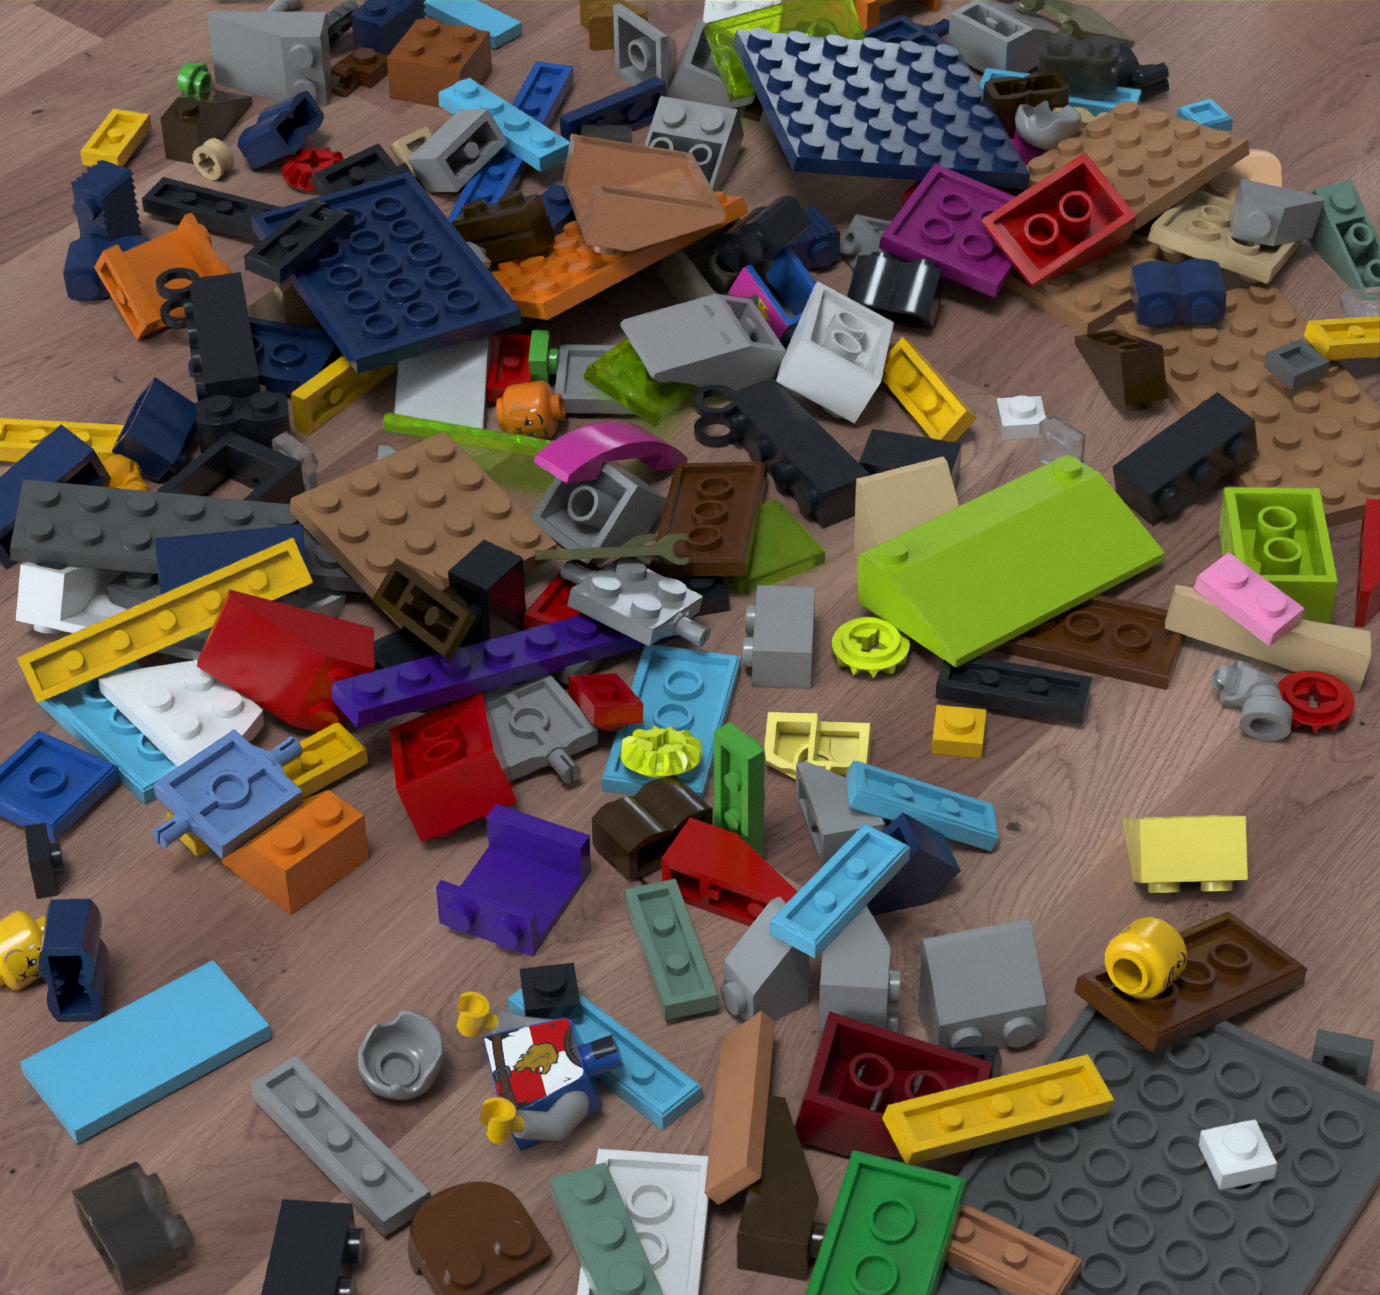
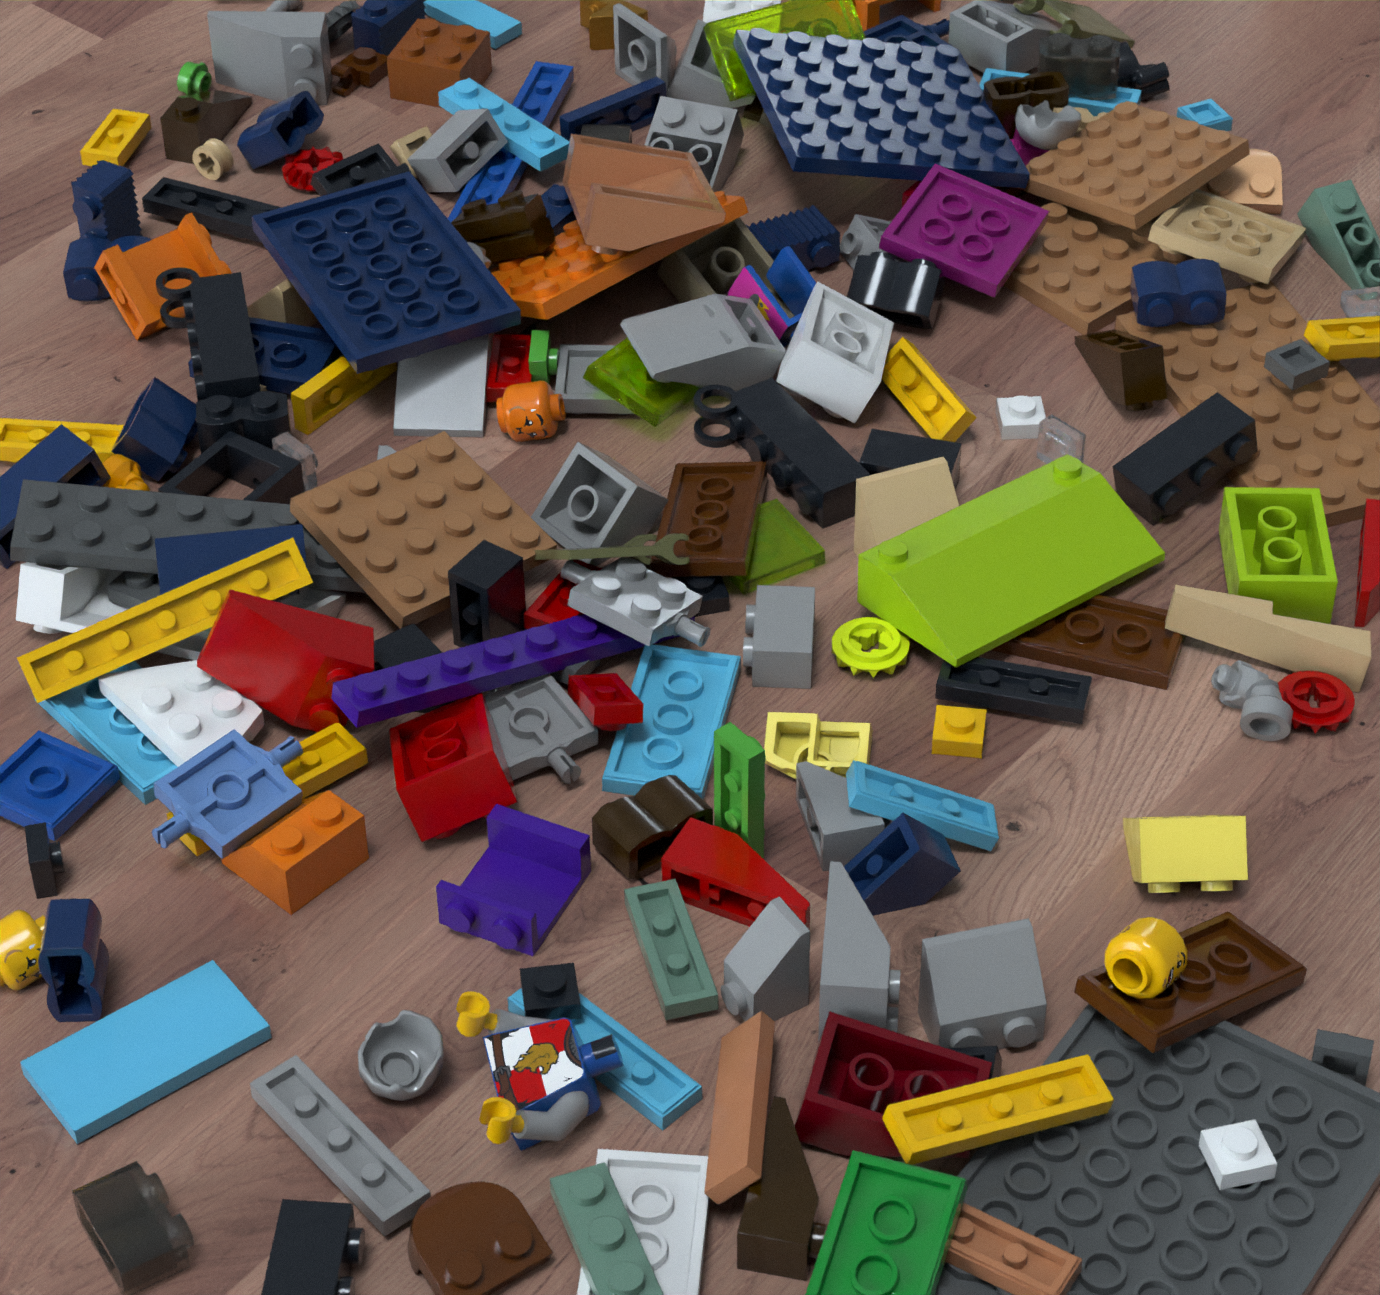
(298, 241): black plate -> none
(425, 607): dark brown slope -> none
(464, 435): clear neon green tile -> none
(582, 451): dark pink slope -> none
(661, 752): neon yellow gear -> none
(763, 233): black brick -> none
(839, 890): medium azure tile -> none
(1061, 222): red slope -> none
(1249, 598): bright pink plate -> none
(1273, 214): light grey slope -> none

